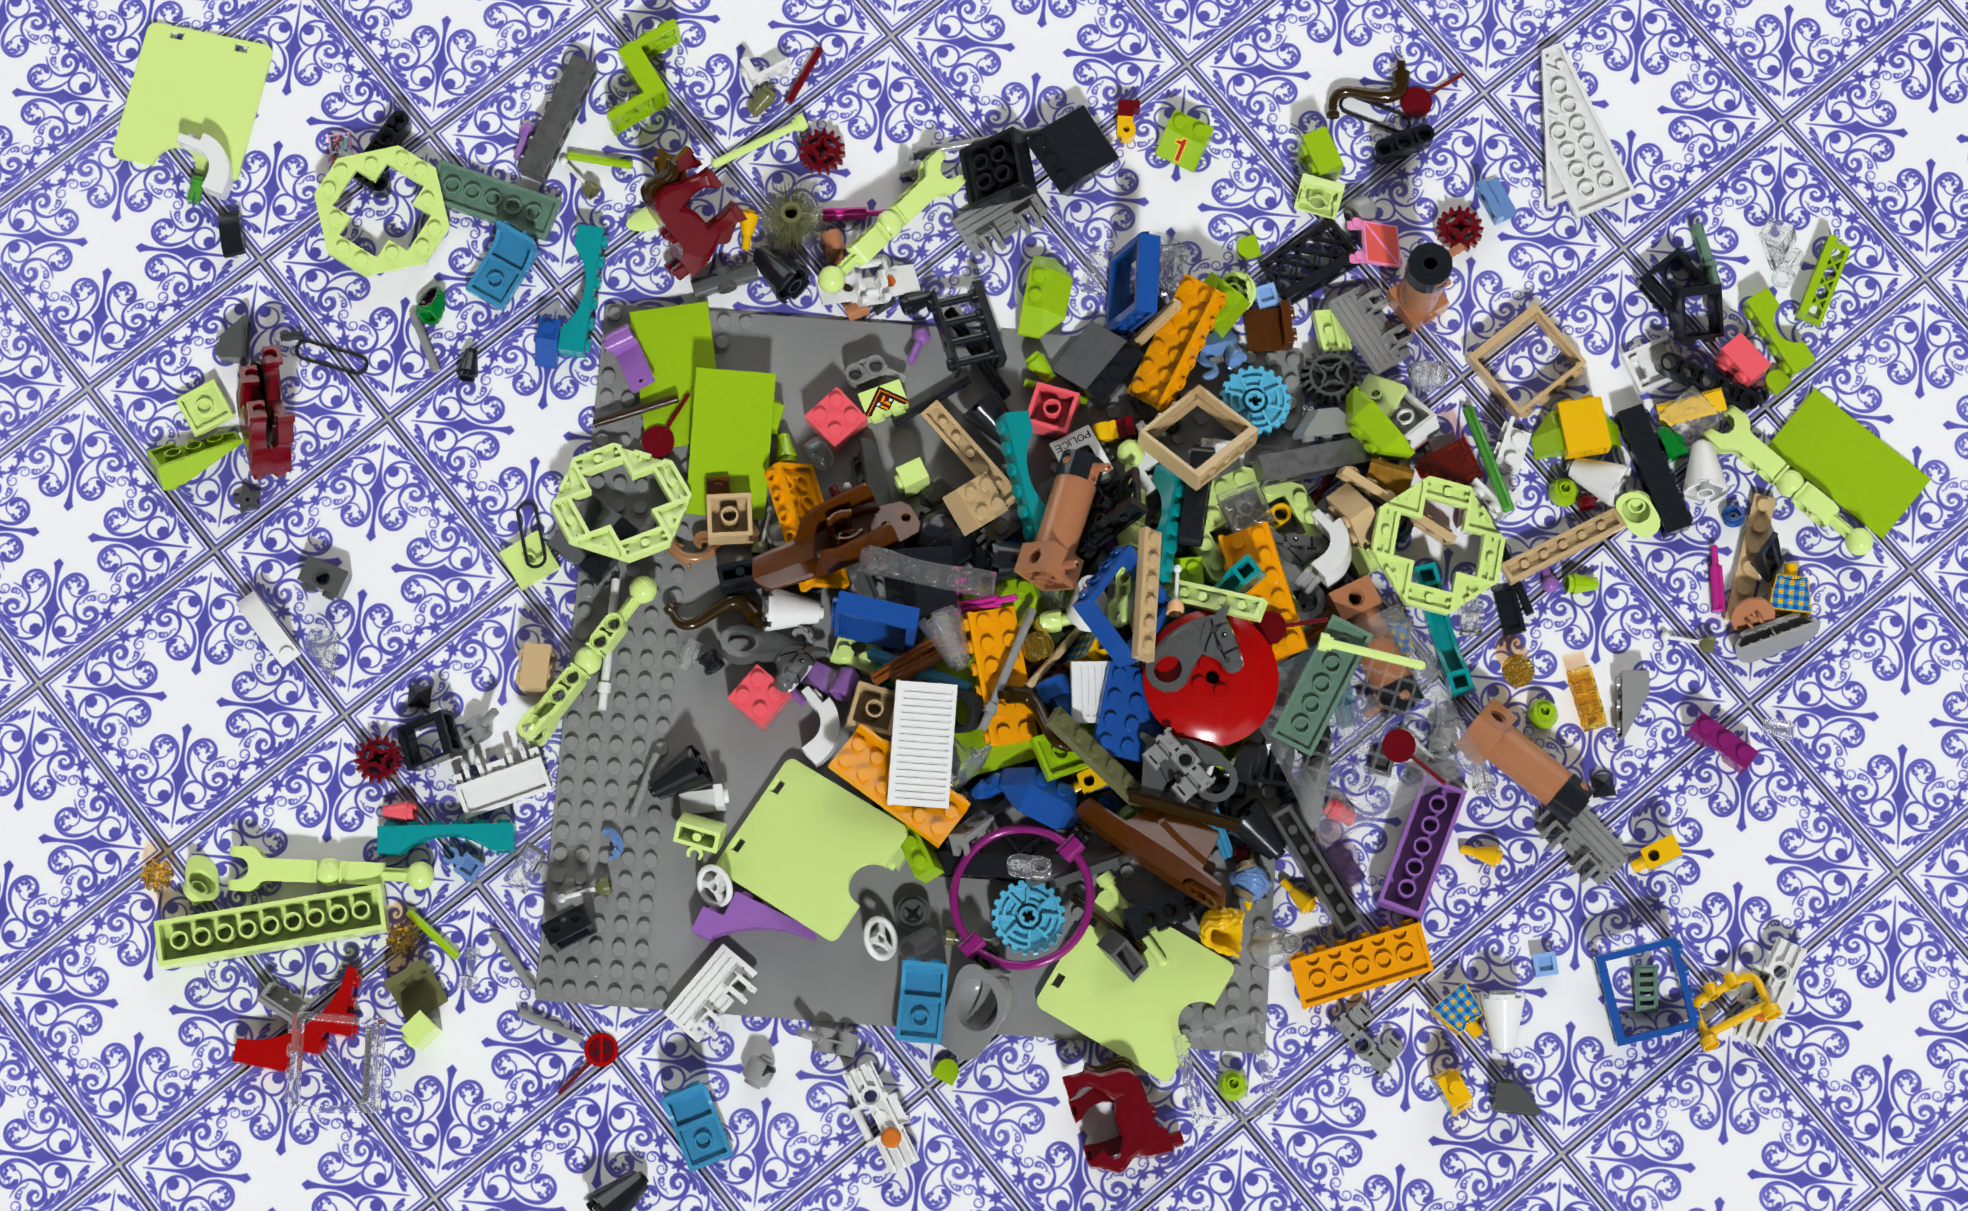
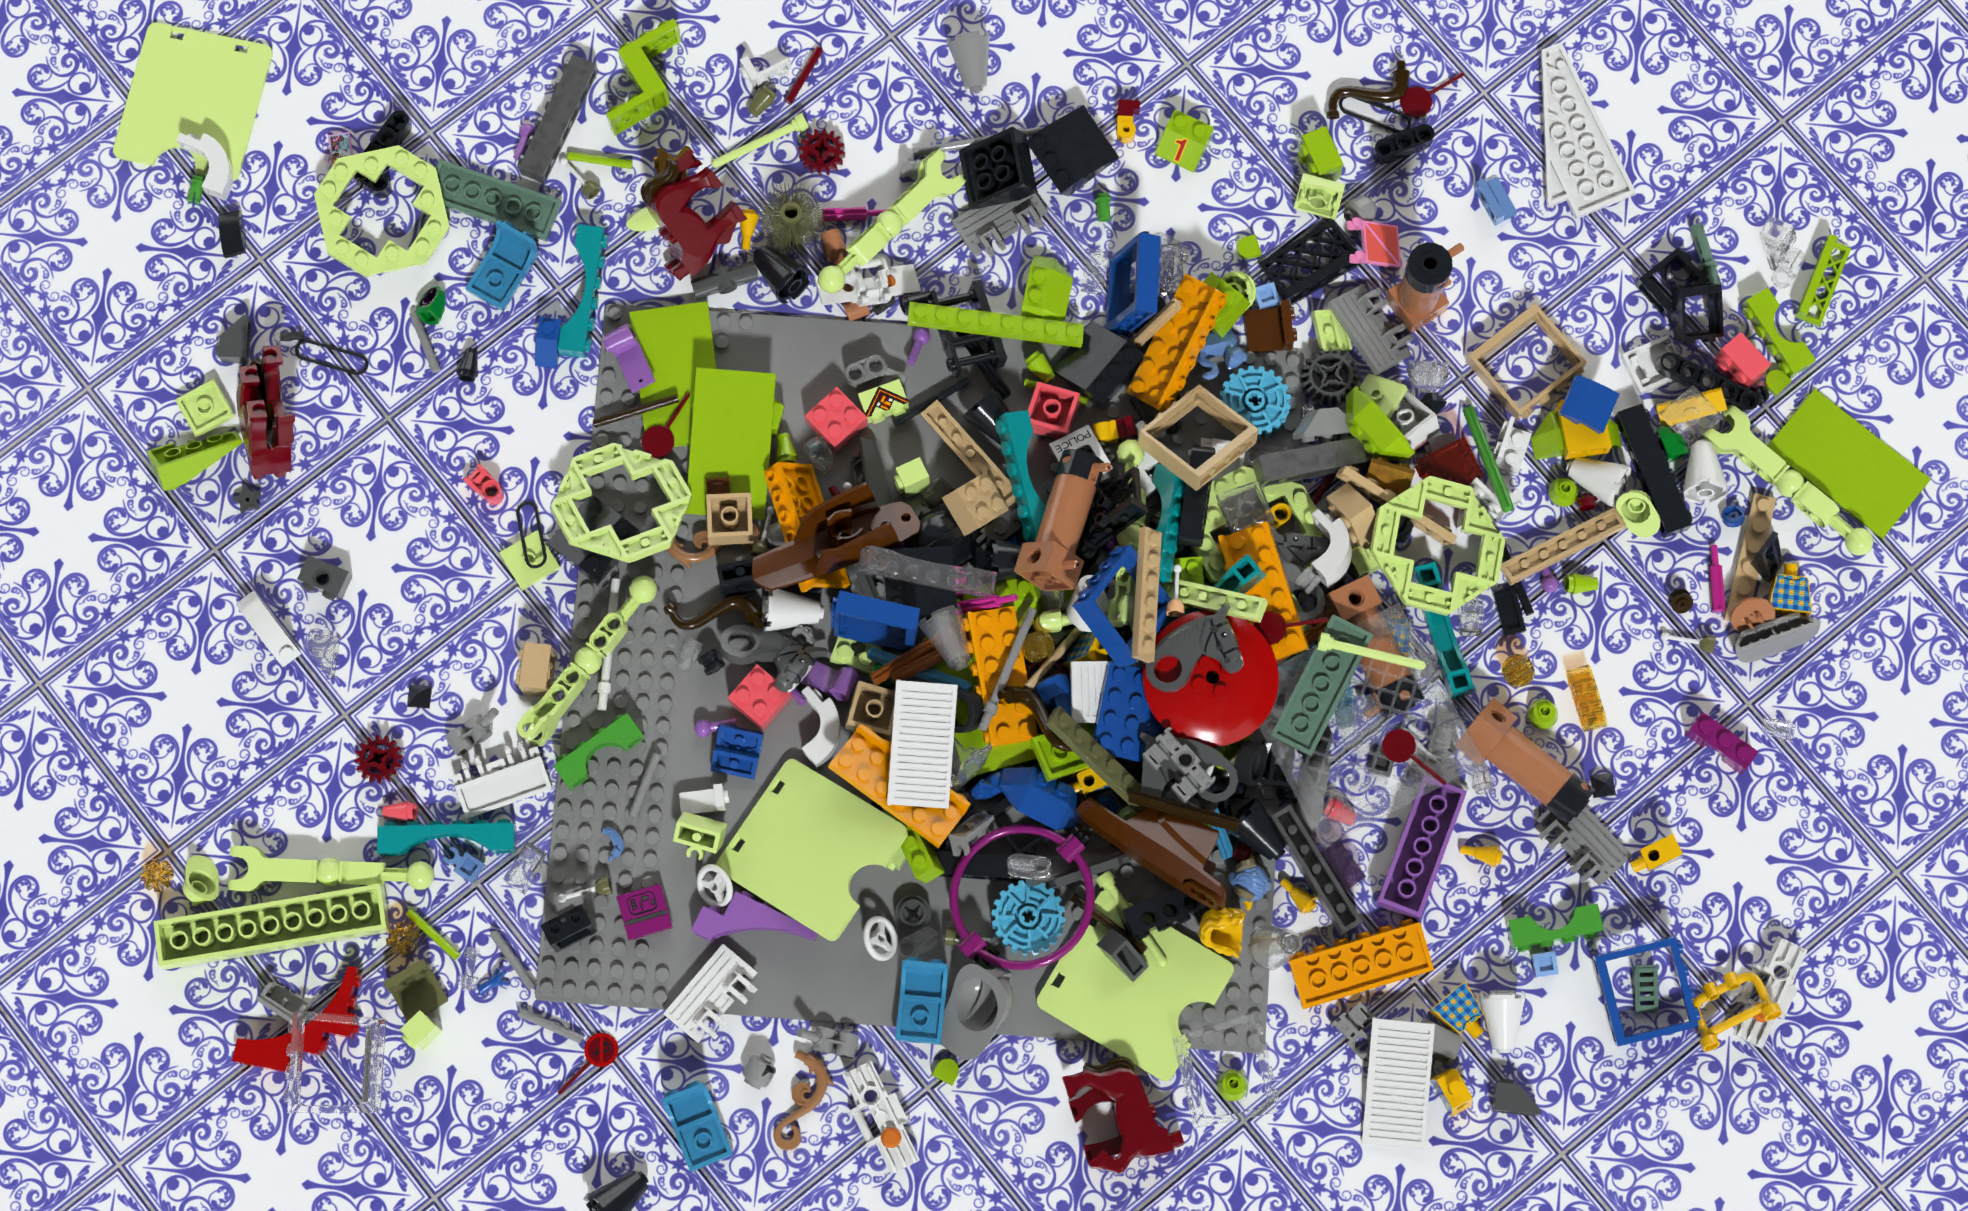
(447, 734): black window -> none
(482, 482): none -> coral piece
(494, 981): none -> blue bar
(621, 734): none -> bright green arch
(644, 912): none -> magenta tile
(681, 775): black cone -> none
(704, 728): none -> medium lavender bar
(737, 751): none -> blue slope
(822, 1080): none -> medium nougat plant
(971, 58): none -> light grey cone
(995, 324): none -> lime plate
(1103, 207): none -> bright green pin
(1398, 1083): none -> white window
(1433, 402): none -> black slope
(1445, 1044): none -> light grey hinge
(1468, 229): dark red gear -> none
(1526, 932): none -> bright green arch
(1589, 403): none -> blue slope
(1633, 691): light grey slope -> none
(1680, 601): none -> dark brown wheel

